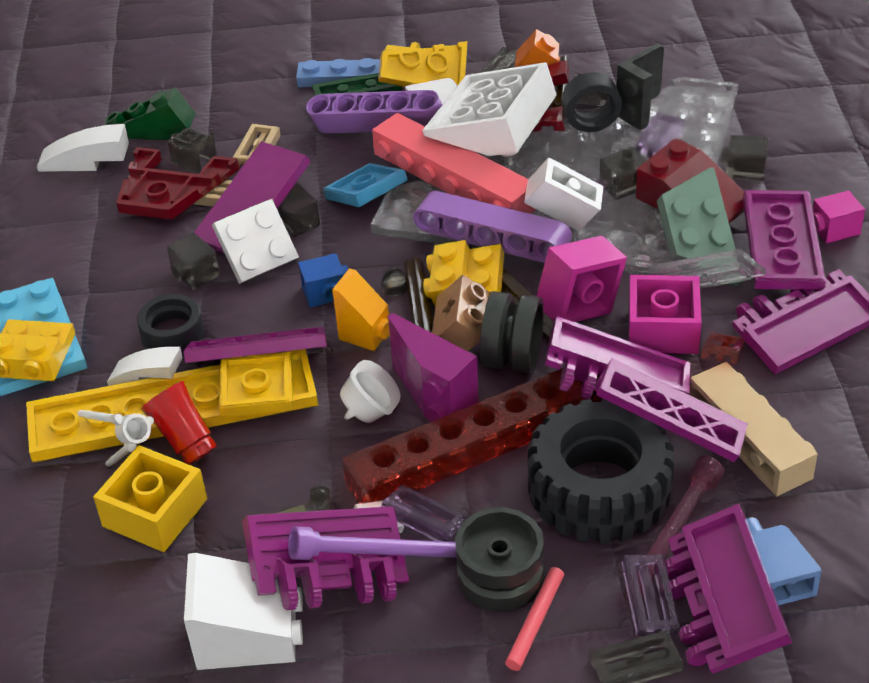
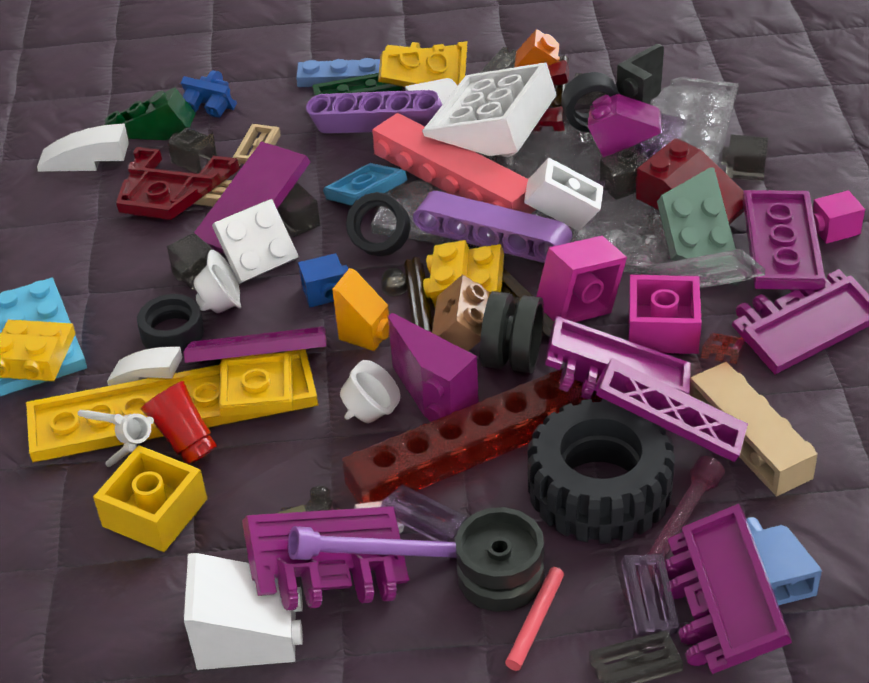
(208, 90): none -> blue hips
(217, 285): none -> white piece
(358, 211): none -> black tyre
(622, 122): none -> magenta slope

